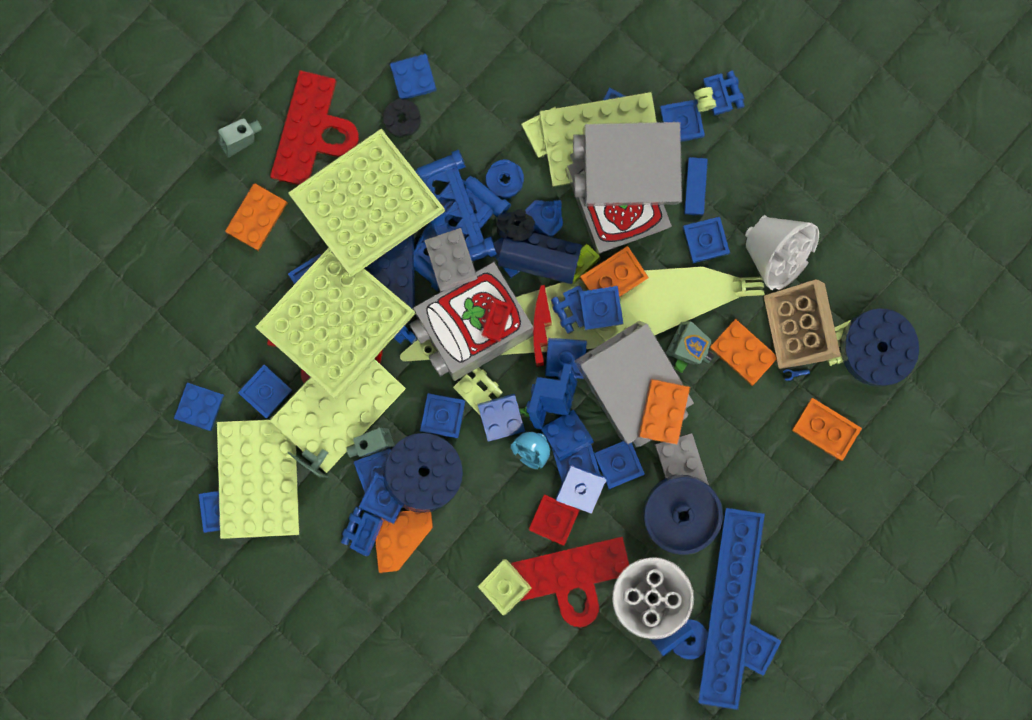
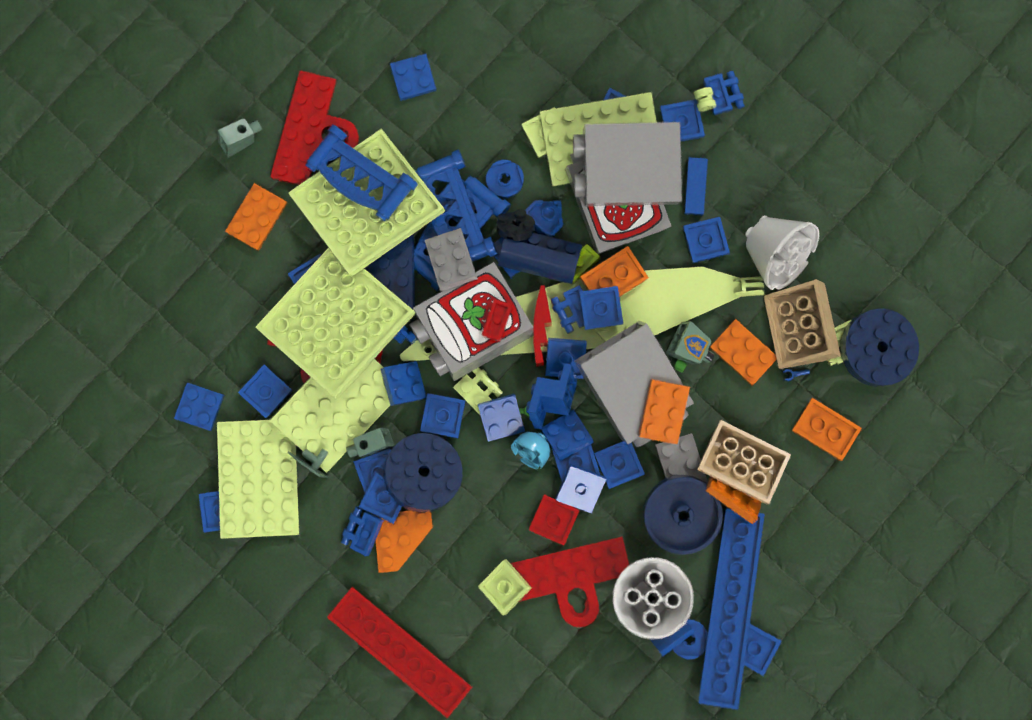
(391, 118): black plate -> none
(393, 189): none -> blue piece
(399, 652): none -> red plate
(403, 383): none -> blue plate
(734, 499): none -> orange plate
(744, 462): none -> tan slope

